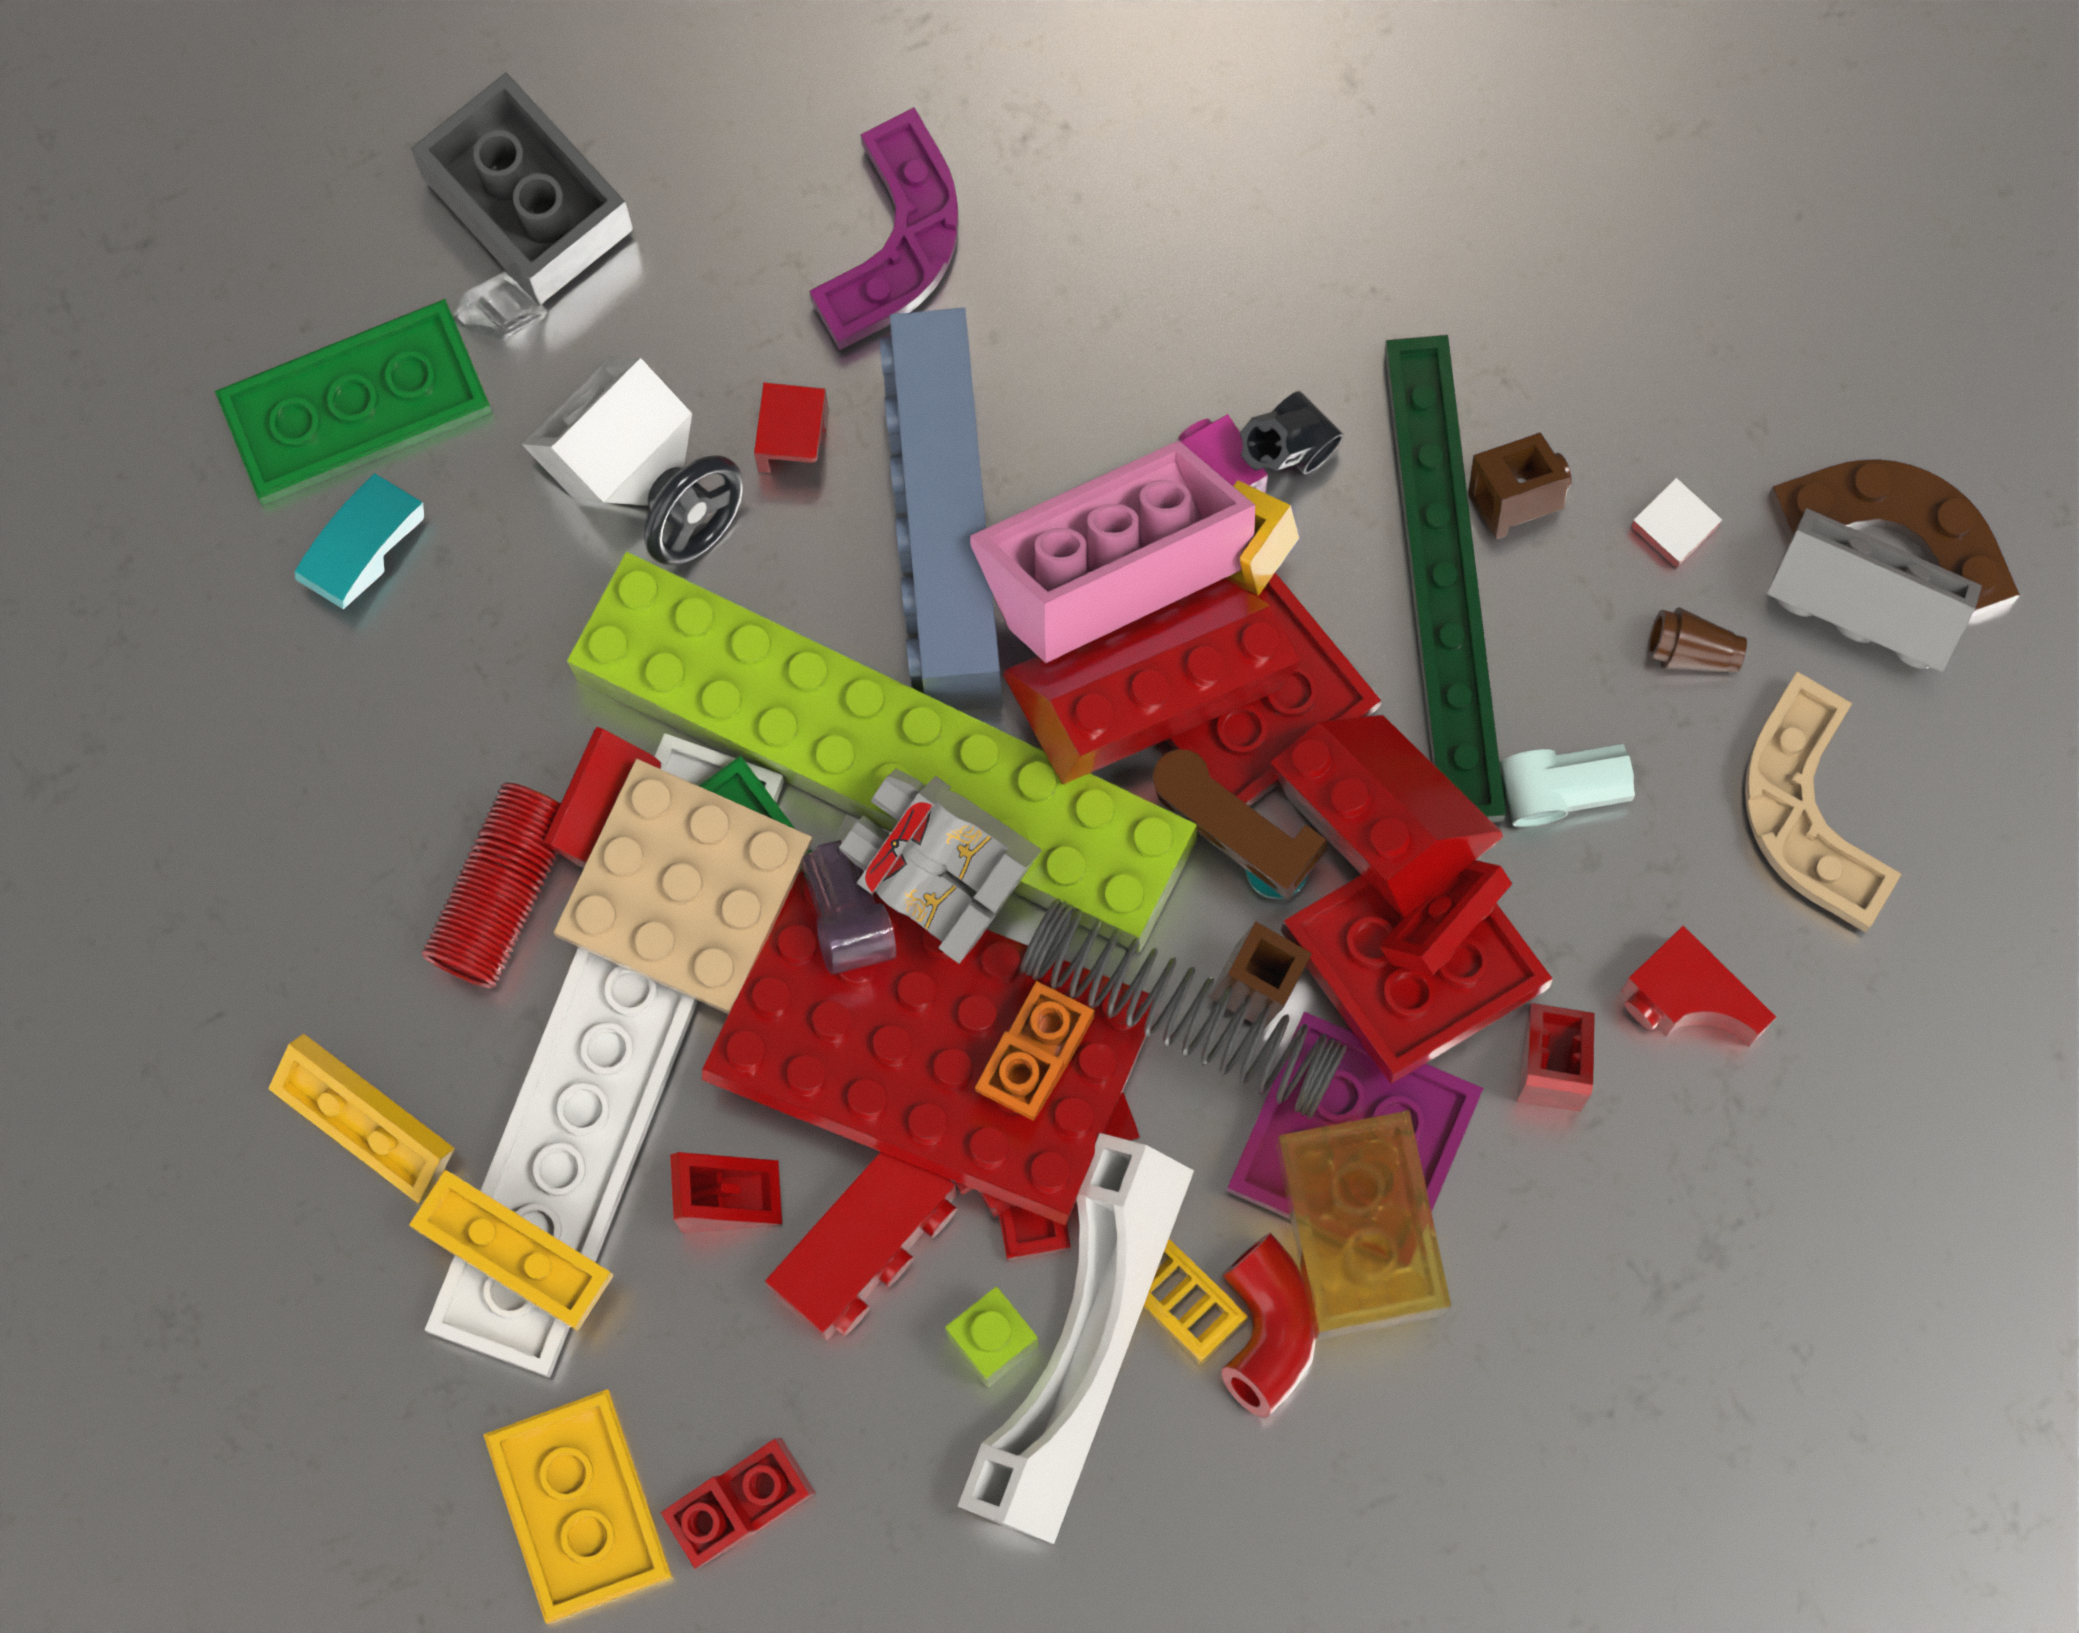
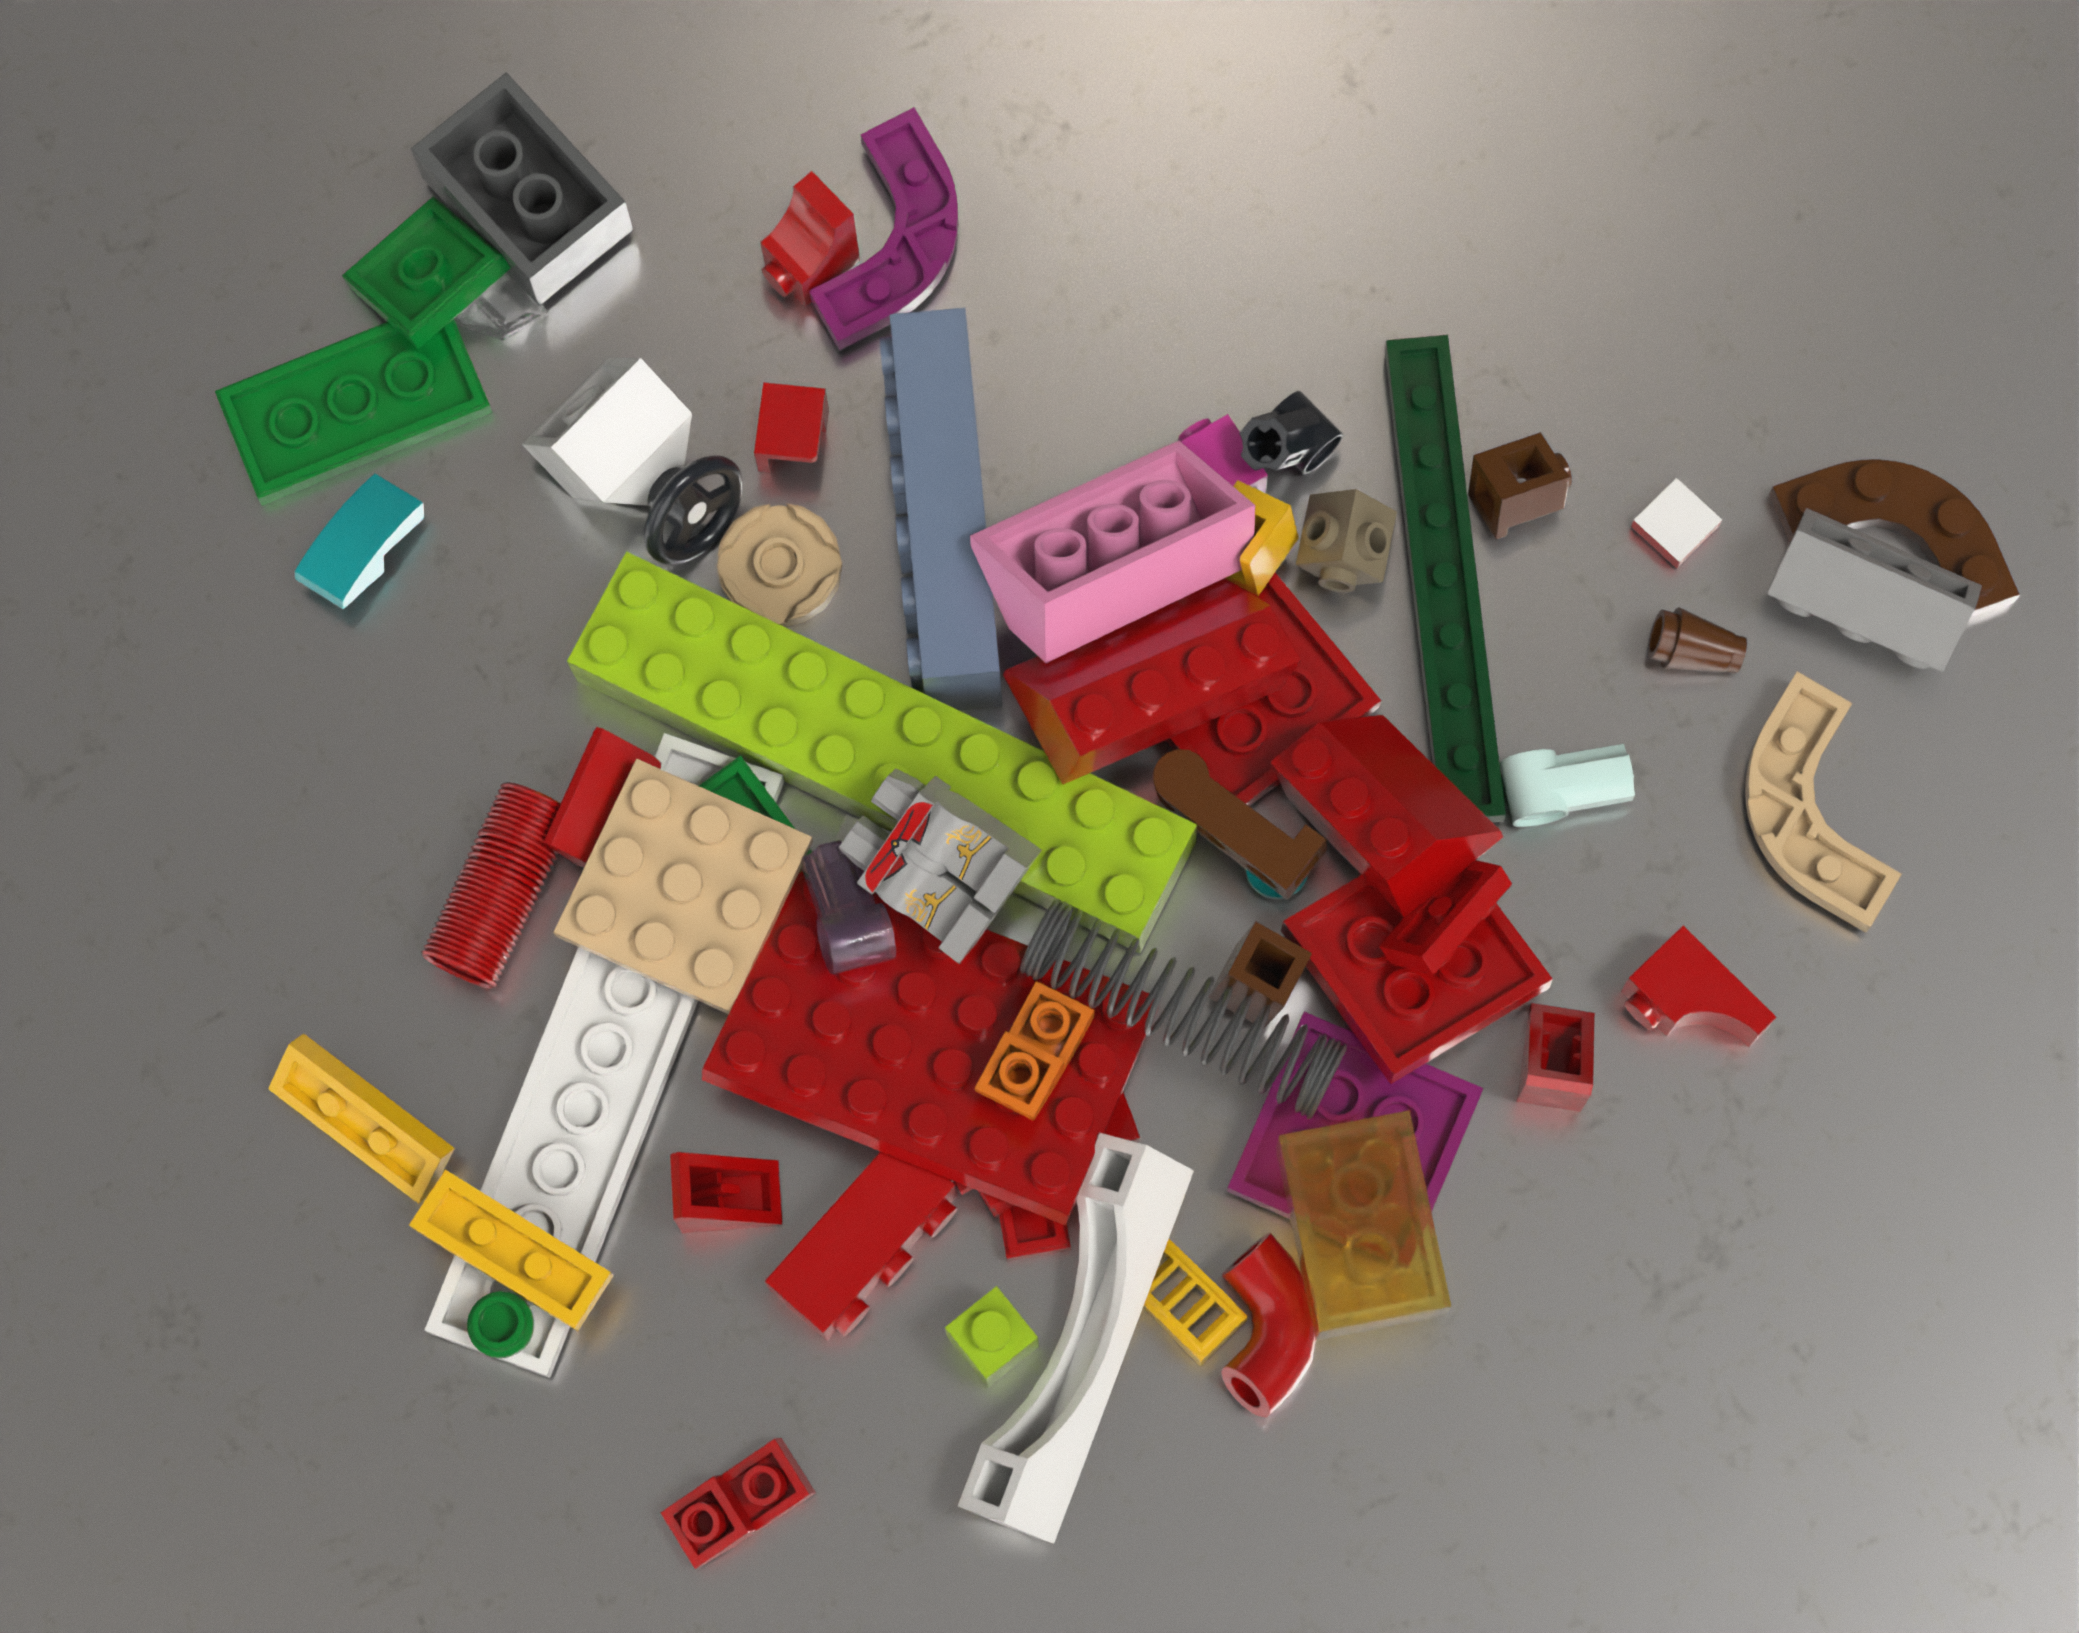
(426, 272): none -> green tile
(500, 1324): none -> green plate
(578, 1506): yellow tile -> none
(780, 563): none -> tan tile
(810, 241): none -> red arch
(1346, 539): none -> dark tan brick

